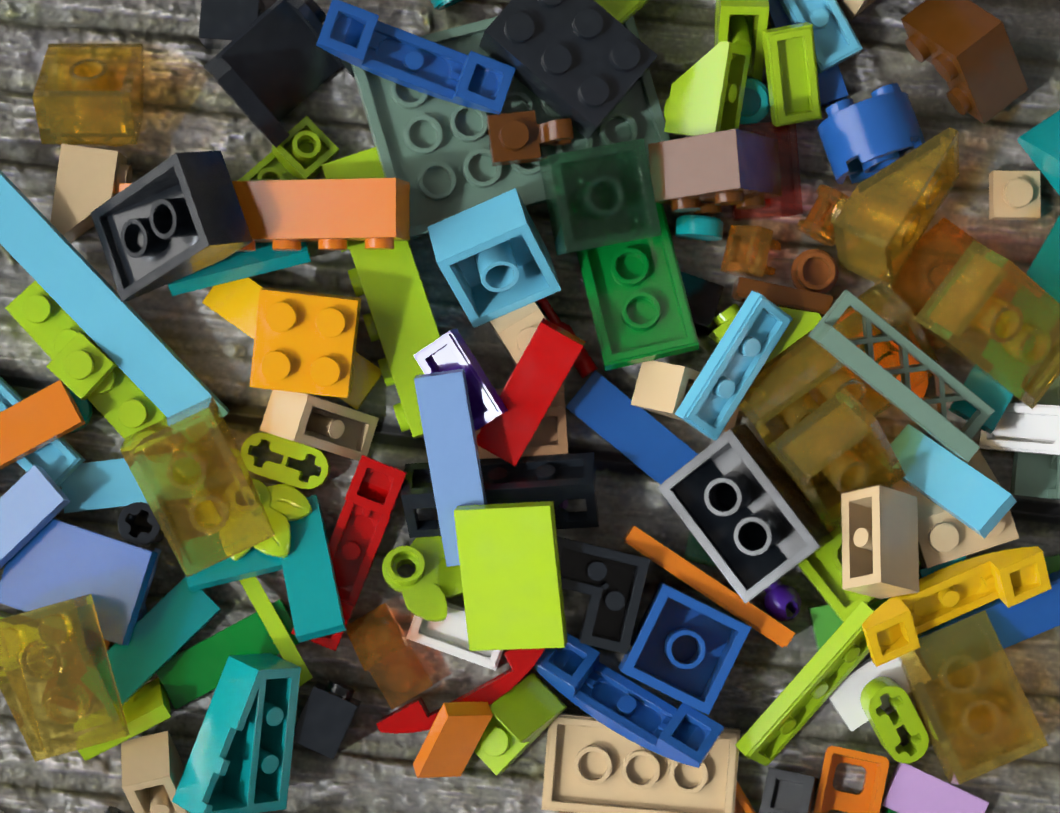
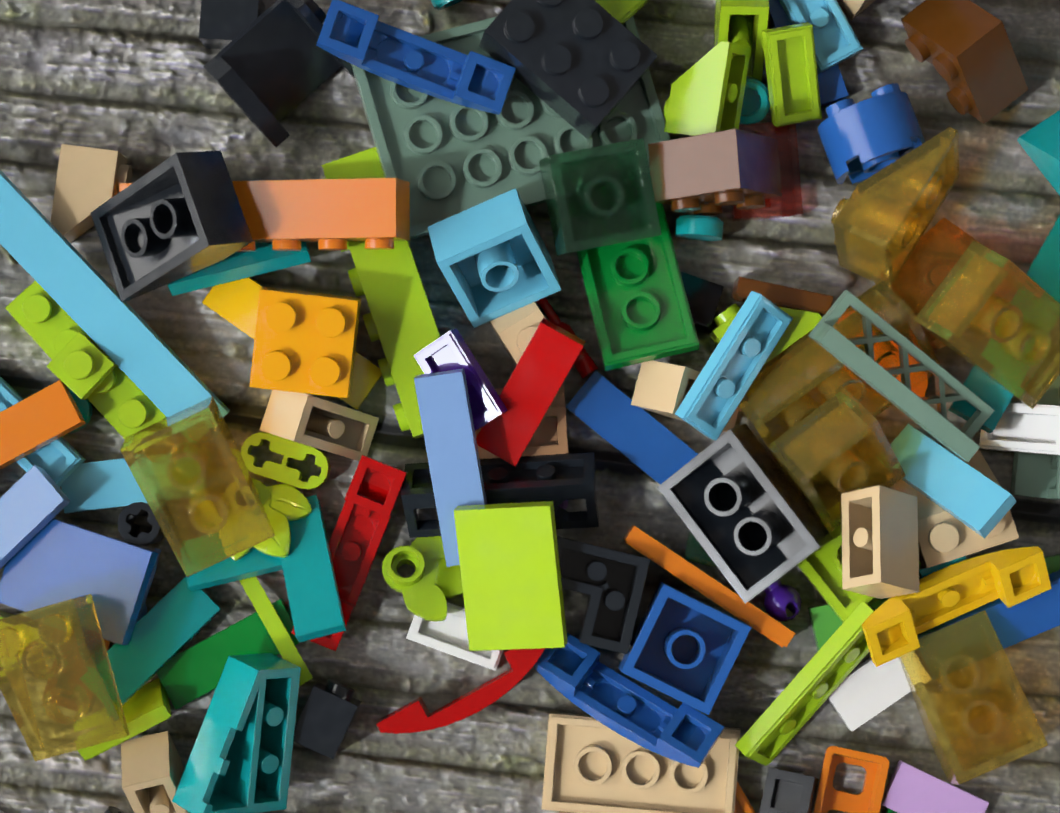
(90, 94): clear yellow slope -> none
(297, 156): lime slope -> none
(388, 656): clear orange slope -> none
(452, 739): orange tile -> none
(517, 722): lime slope -> none
(518, 137): reddish brown plate -> none
(748, 251): clear orange tile -> none
(814, 271): dark orange plate -> none
(818, 221): clear orange bush -> none
(902, 715): lime beam -> none
(1014, 195): tan plate -> none

